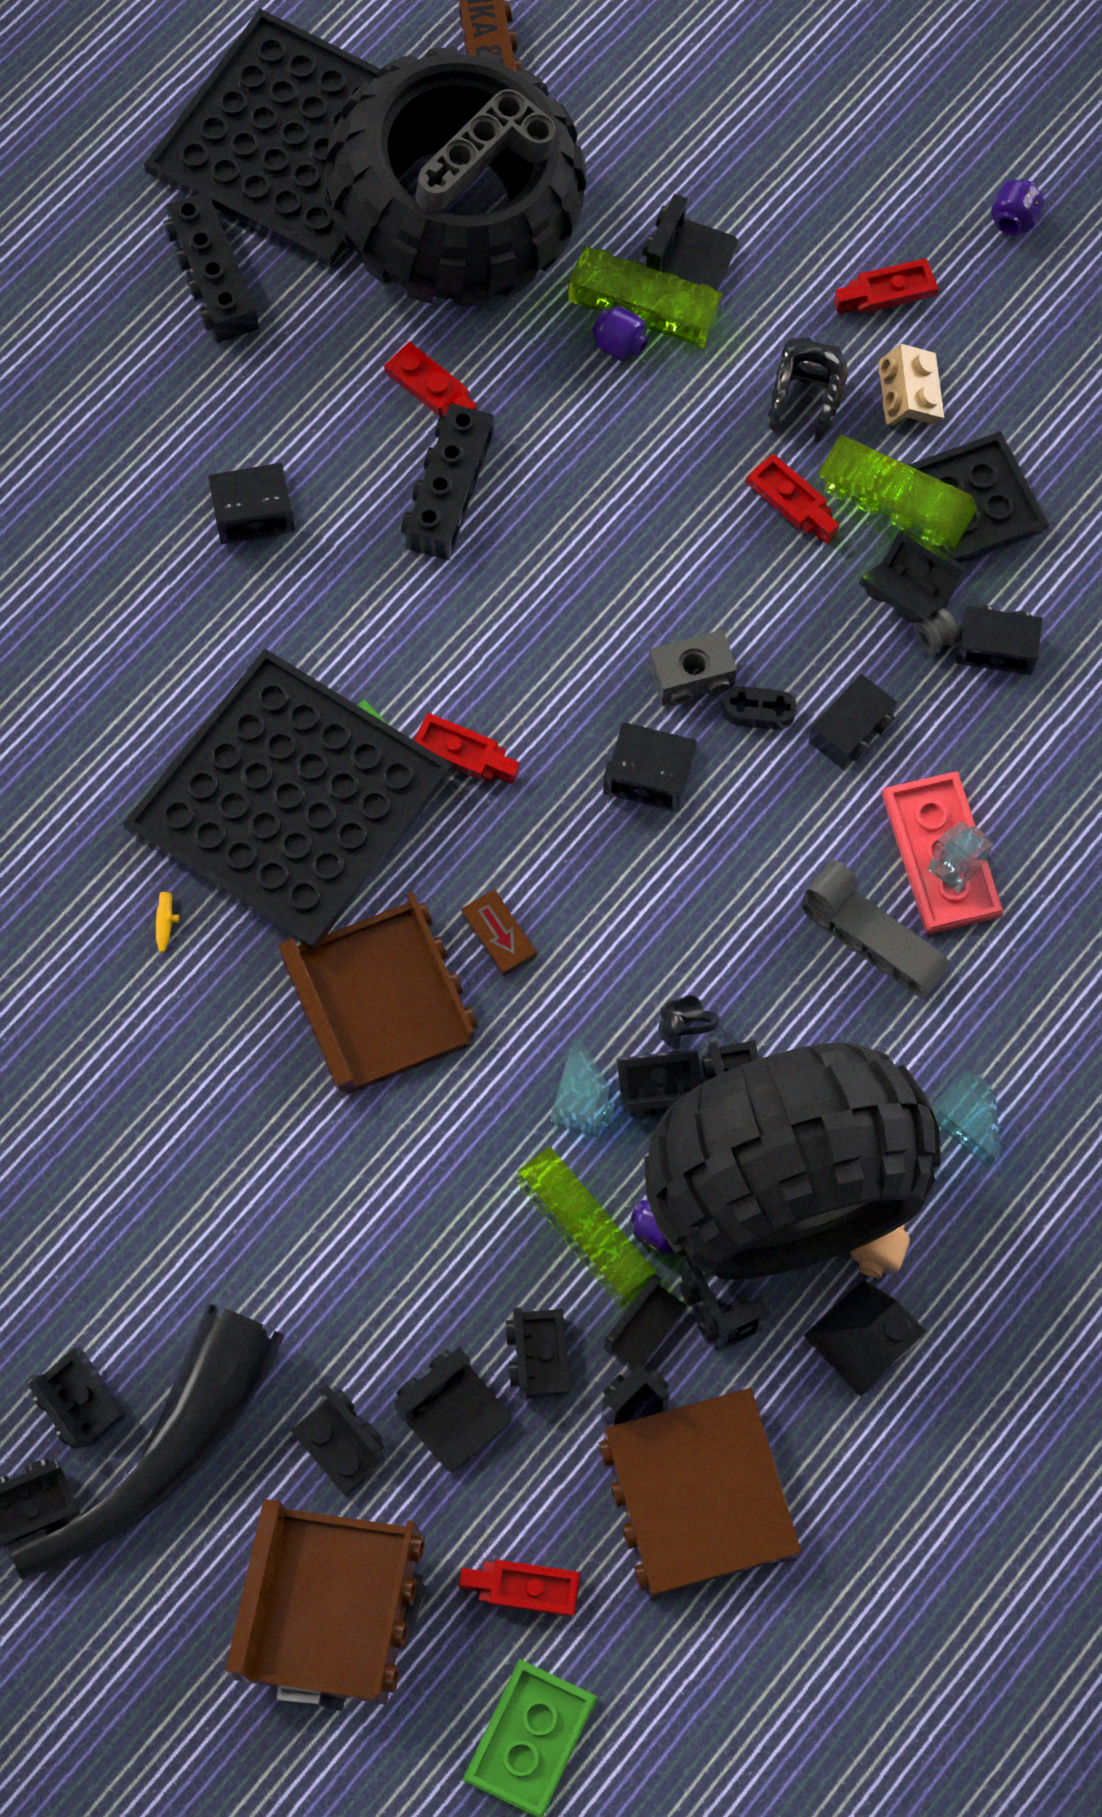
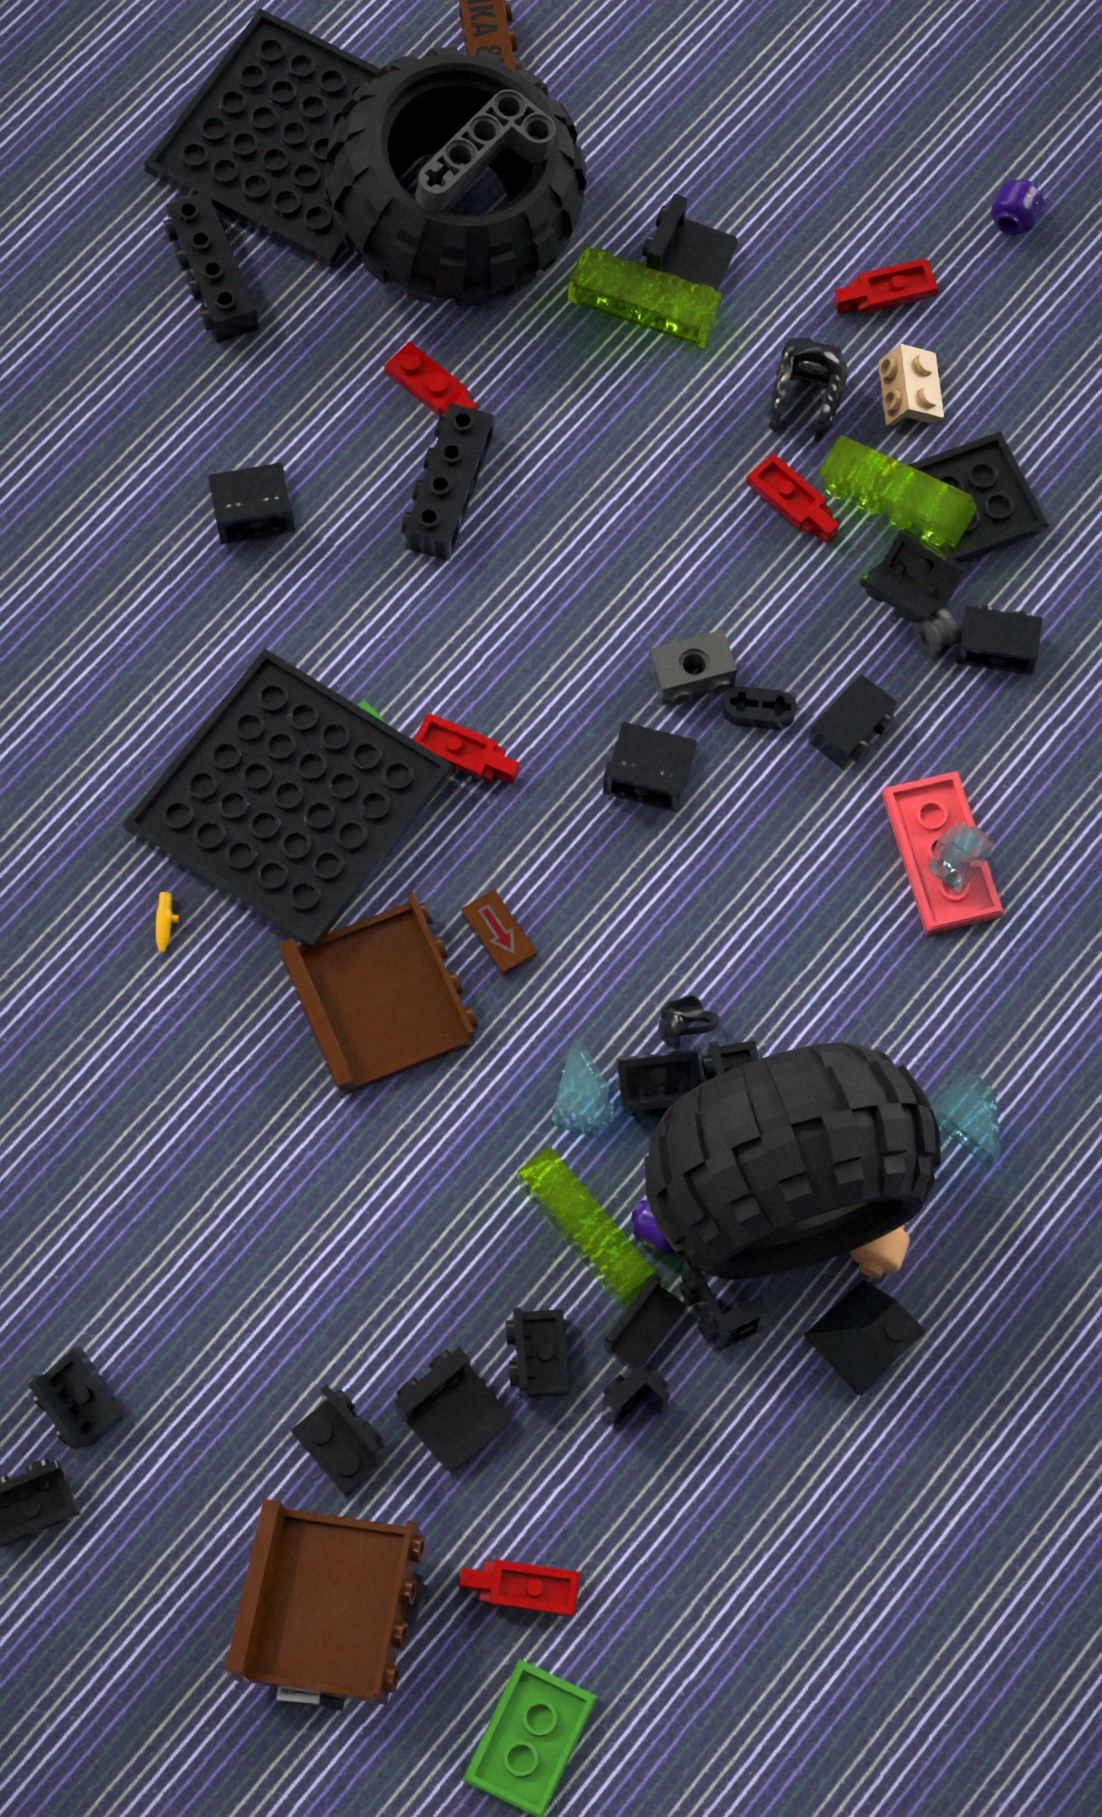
(206, 1400): black brick -> none
(620, 333): dark purple head -> none
(699, 1493): reddish brown panel -> none
(871, 932): dark grey beam -> none

